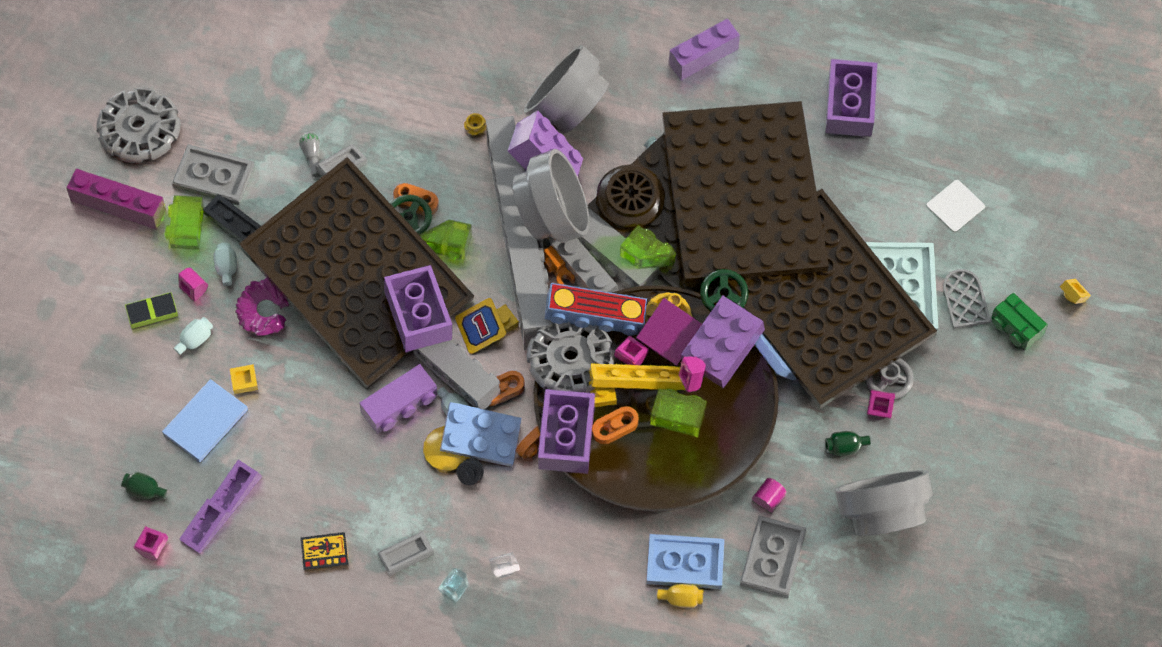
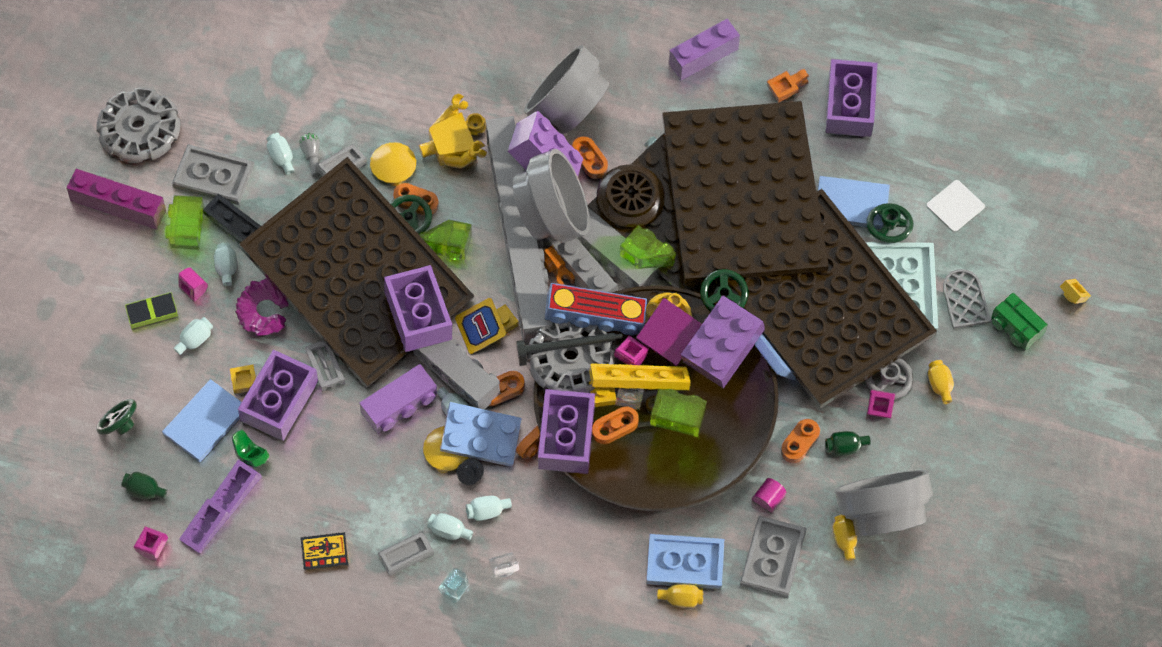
(119, 418): none -> dark green piece
(248, 451): none -> green hair
(278, 395): none -> medium lavender brick
(280, 152): none -> light aqua plant
(331, 382): none -> light grey tile
(393, 163): none -> yellow dish
(448, 527): none -> light aqua plant
(452, 139): none -> yellow torso
(486, 507): none -> light aqua plant
(523, 349): none -> pearl dark grey piece
(591, 158): none -> orange plate
(630, 397): none -> clear plate
(692, 373): dark pink brick -> none
(785, 86): none -> orange plate
(801, 439): none -> orange plate
(845, 536): none -> yellow plant
(855, 198): none -> light blue tile
(891, 218): none -> dark green piece
(941, 380): none -> yellow plant

